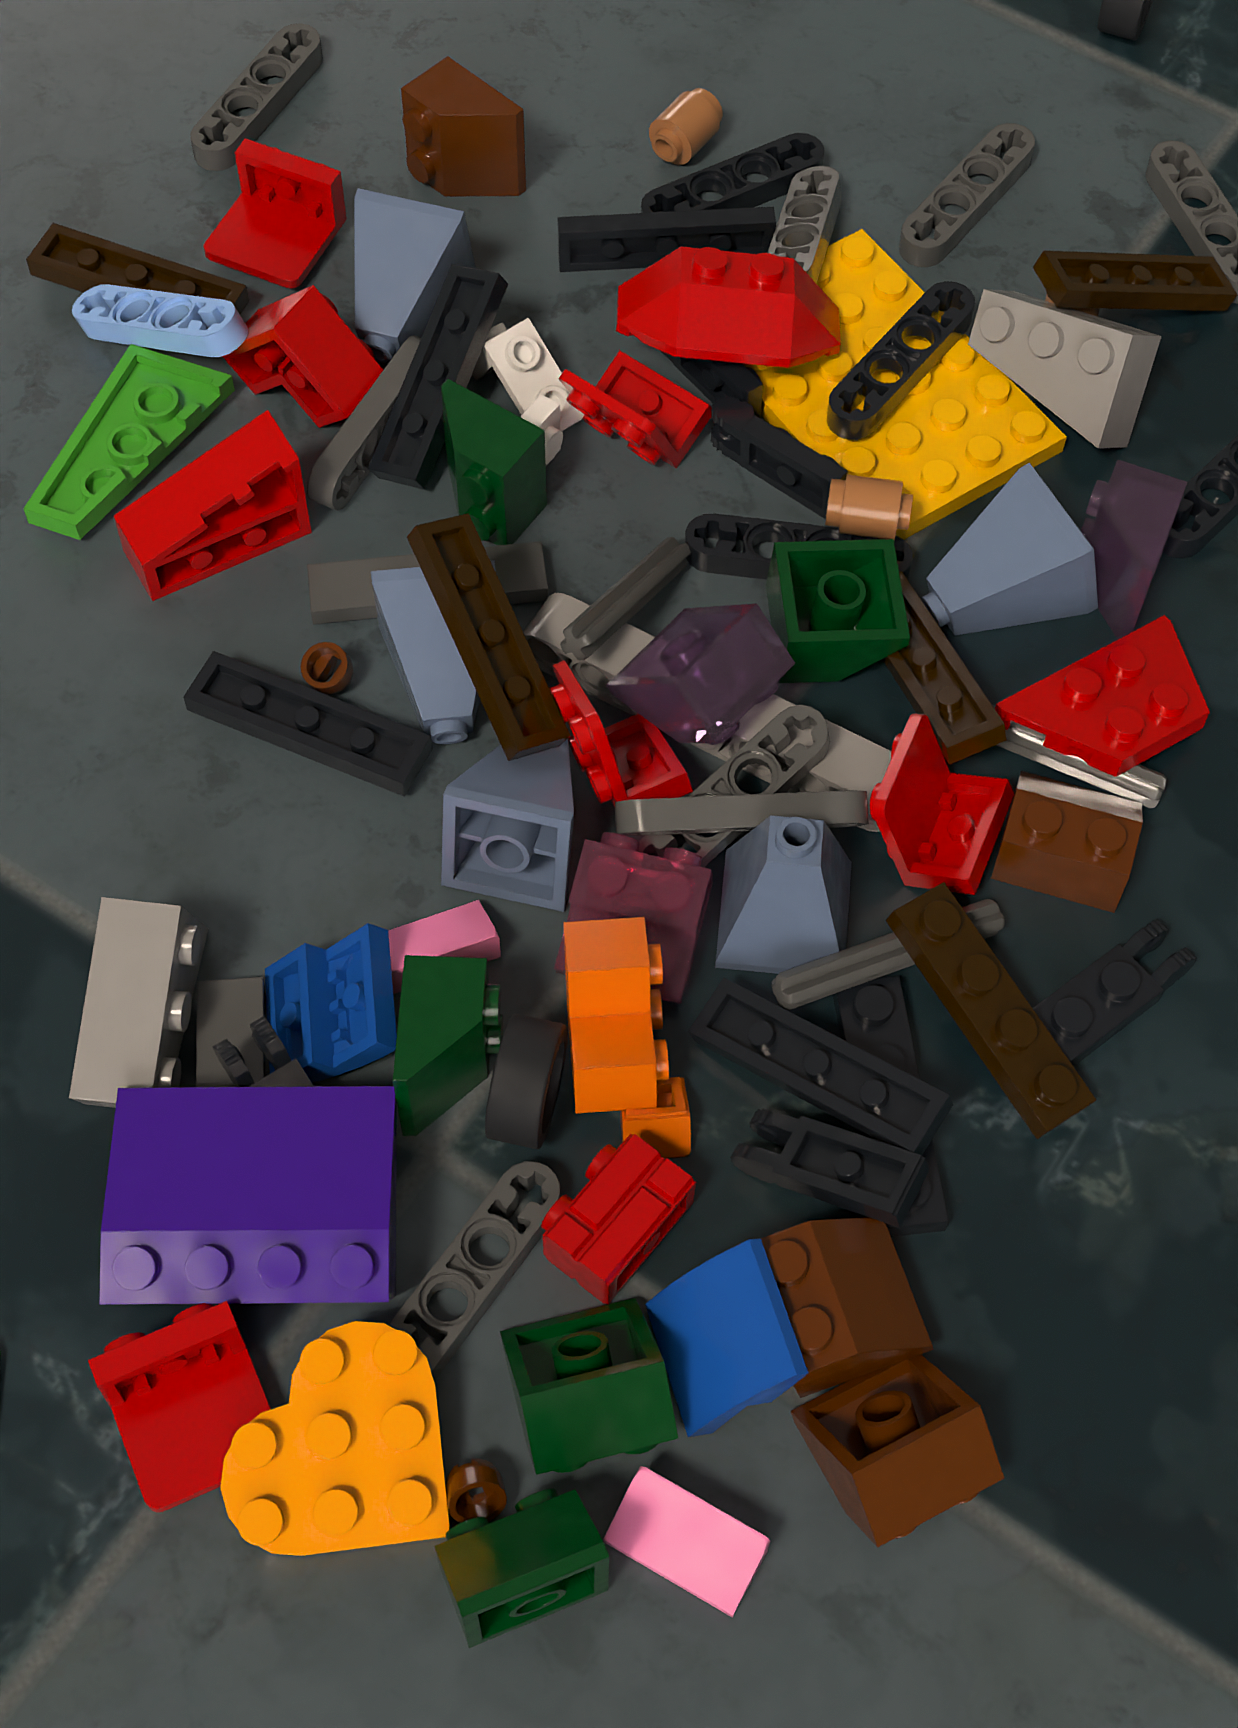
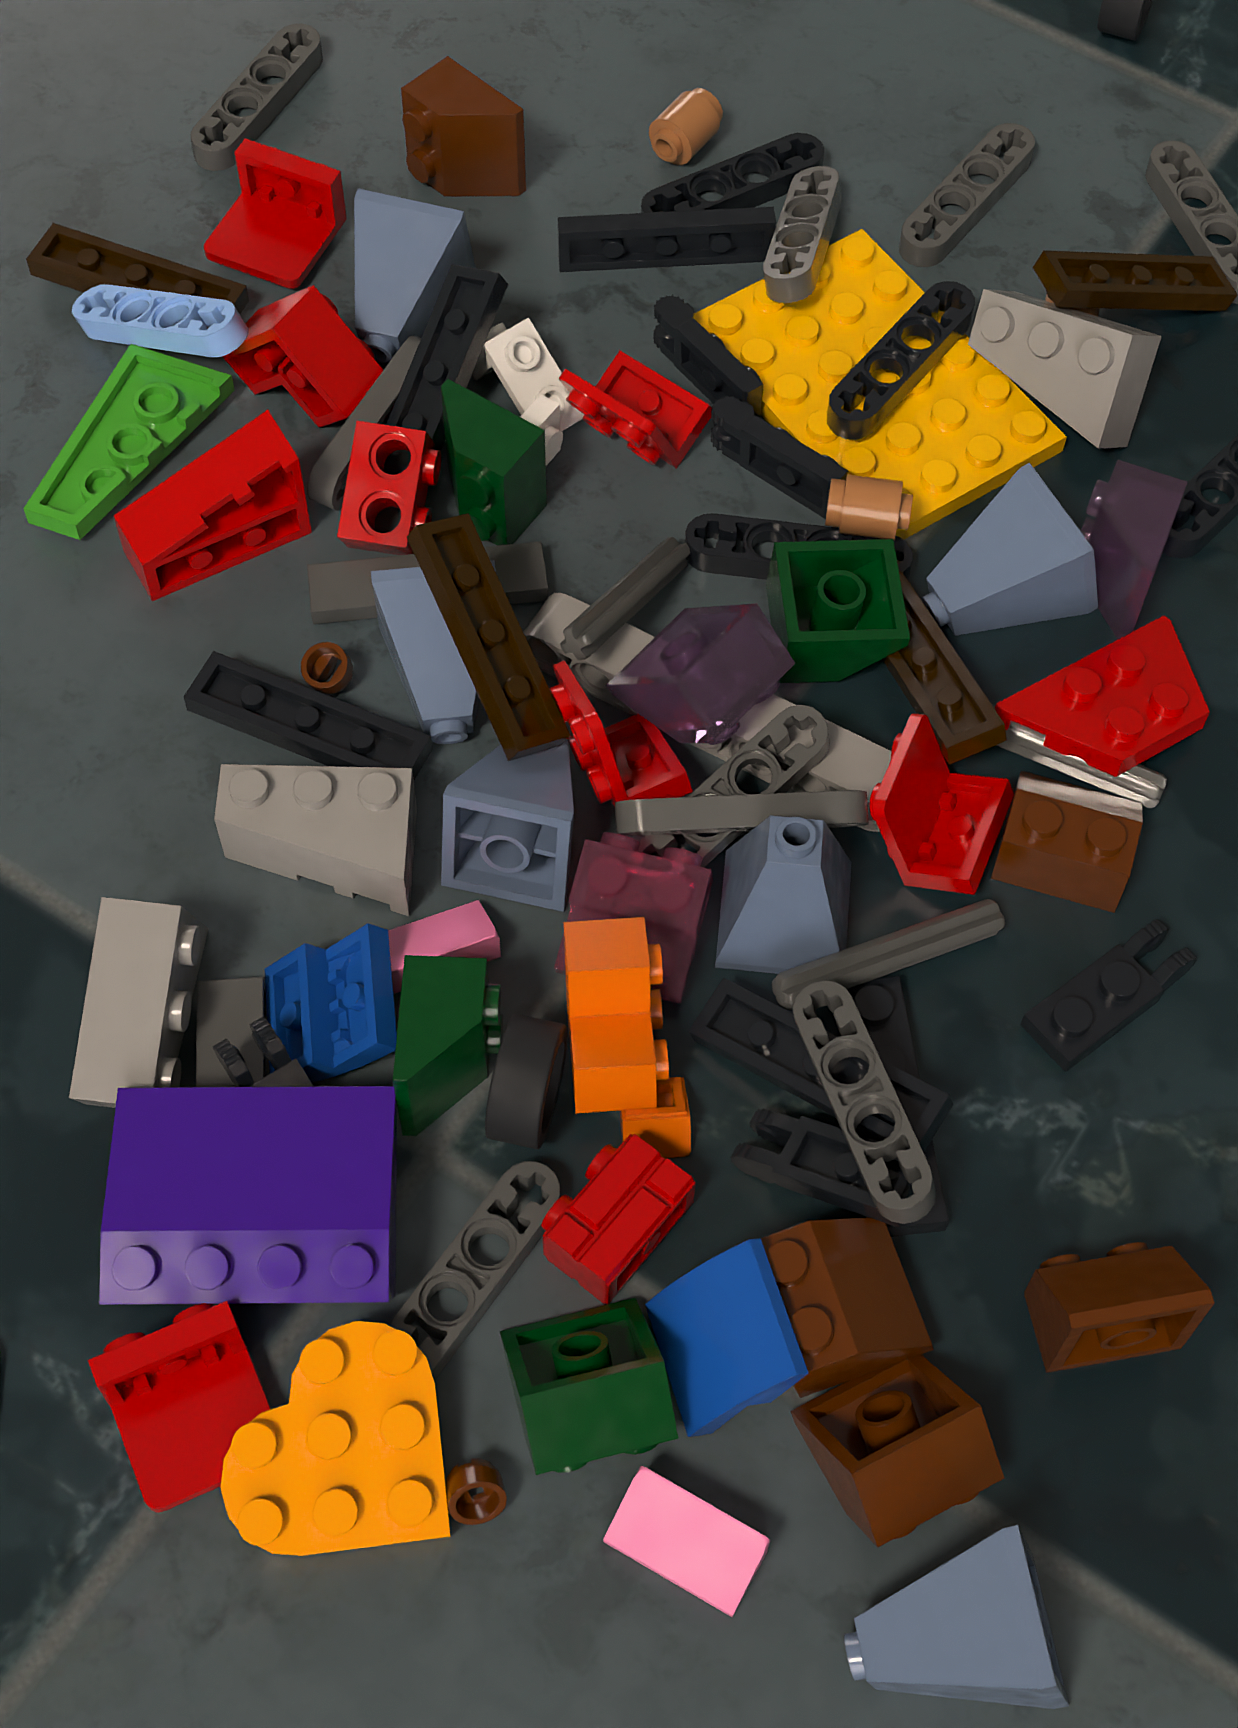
(323, 825): none -> light grey wedge
(372, 490): none -> red brick
(522, 1564): dark green slope -> none
(729, 309): red wedge -> none
(860, 1099): none -> dark grey beam
(965, 1631): none -> sand blue slope
(990, 1010): dark brown plate -> none
(1114, 1305): none -> reddish brown slope

